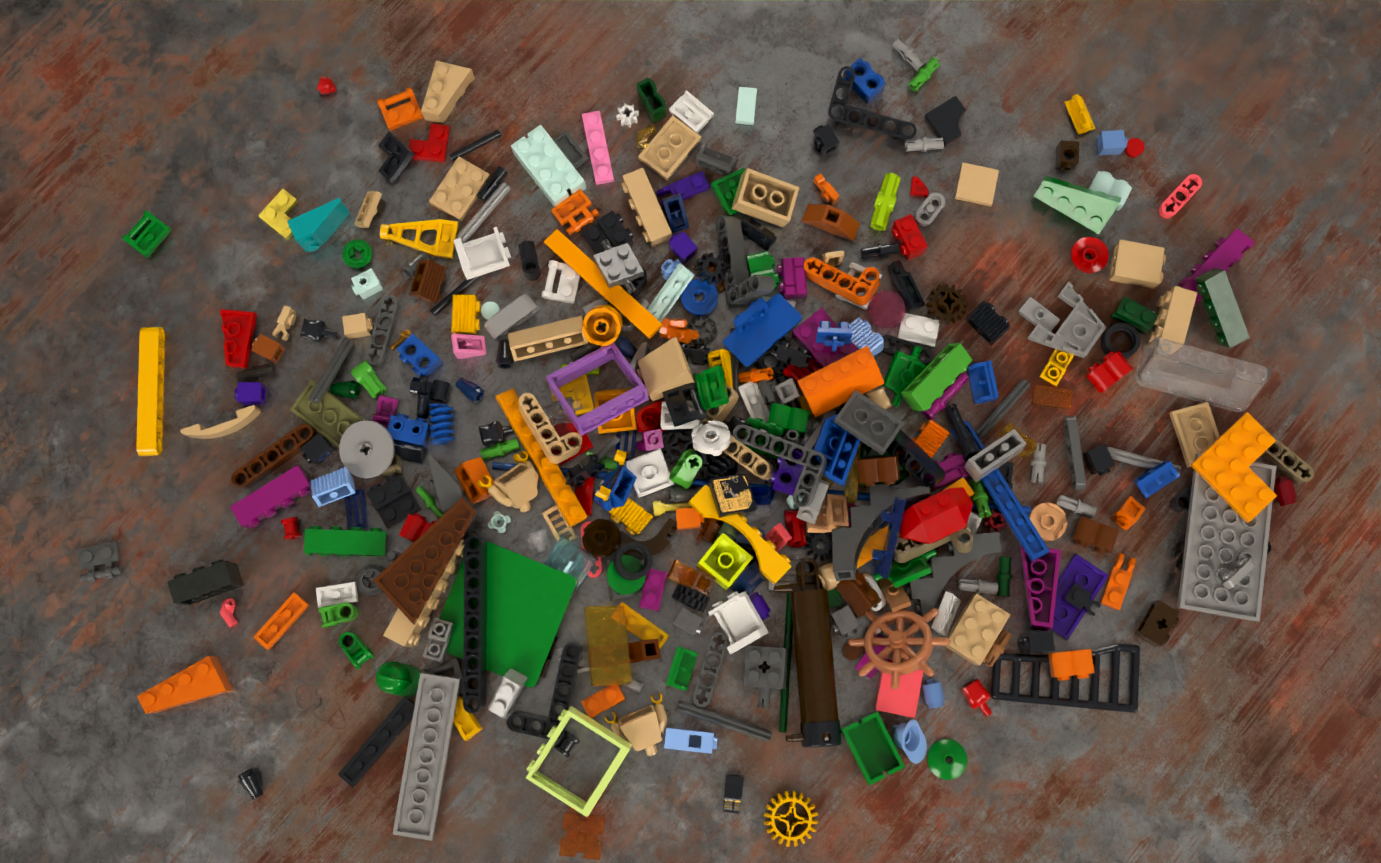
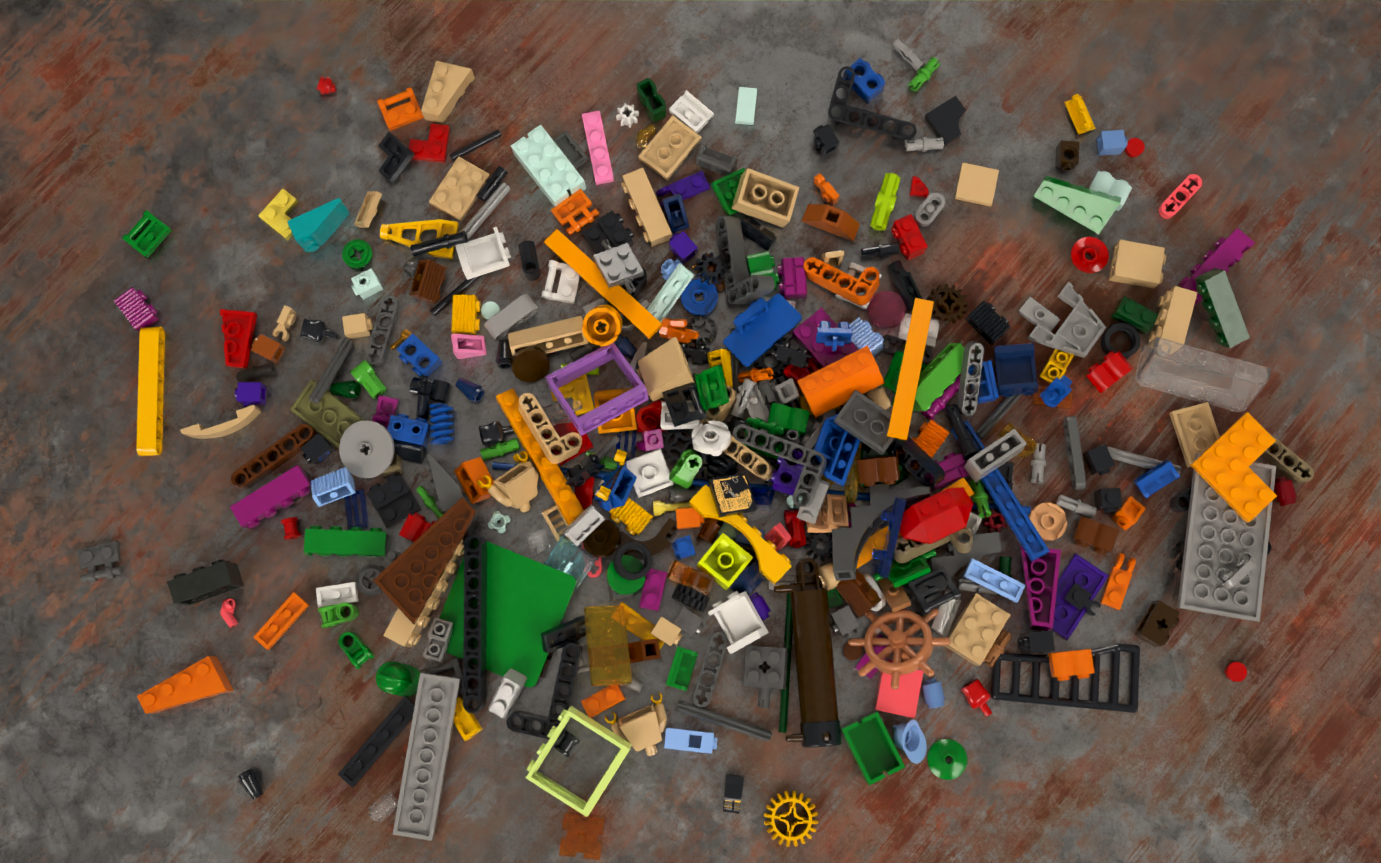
(136, 309): none -> magenta brick
(383, 807): none -> clear brick
(446, 241): none -> black pin
(530, 364): none -> dark brown tile
(563, 634): none -> black hinge
(583, 525): none -> light grey plate
(667, 632): none -> tan brick
(683, 548): none -> blue brick
(743, 398): none -> light grey pin
(910, 369): none -> light orange tile
(932, 584): none -> black plate
(967, 378): none -> dark grey beam
(994, 580): none -> light blue plate
(1015, 370): none -> dark blue panel
(1056, 391): none -> blue hips
(1108, 500): none -> black brick
(1235, 671): none -> red tile

